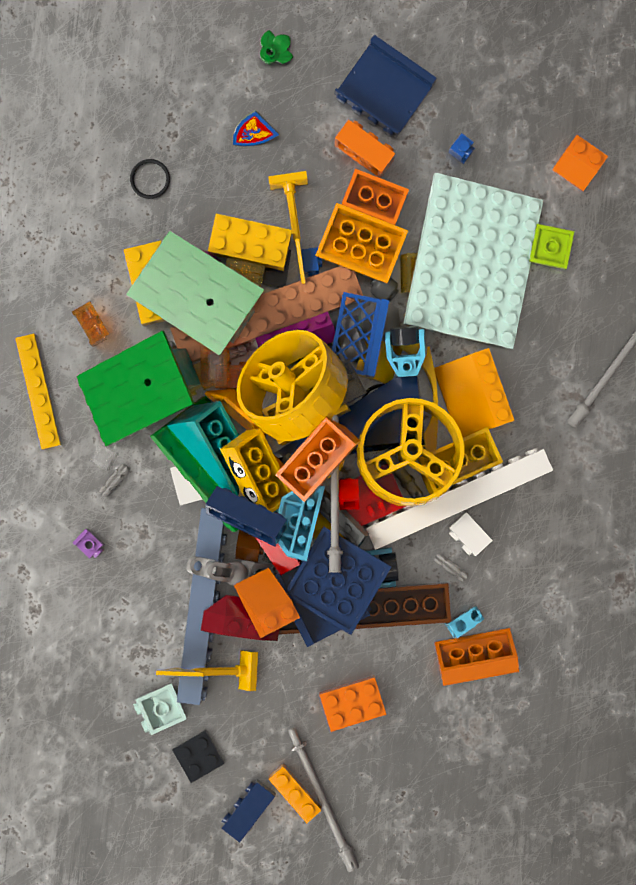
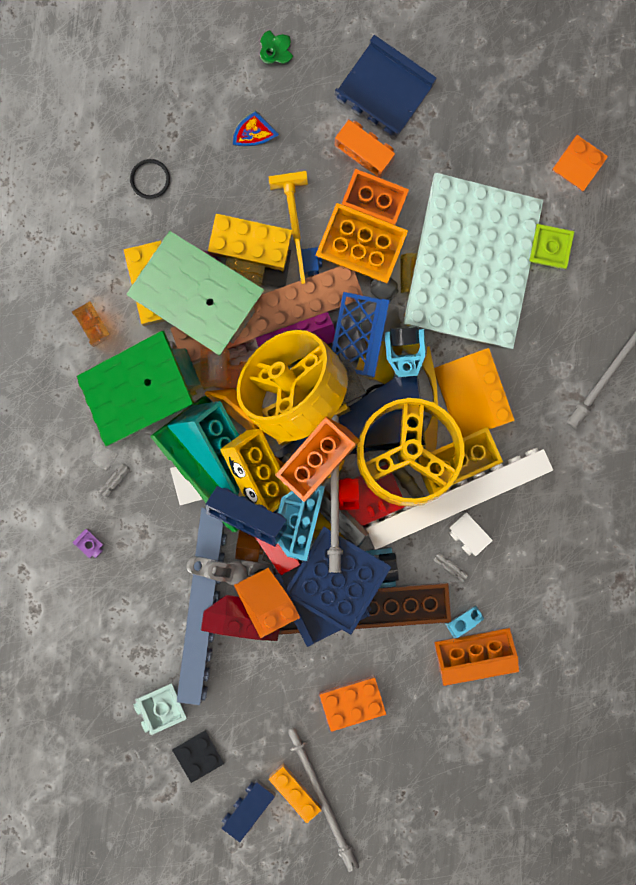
(38, 391): yellow plate -> none
(245, 671): yellow piece -> none
(462, 148): blue brick -> none

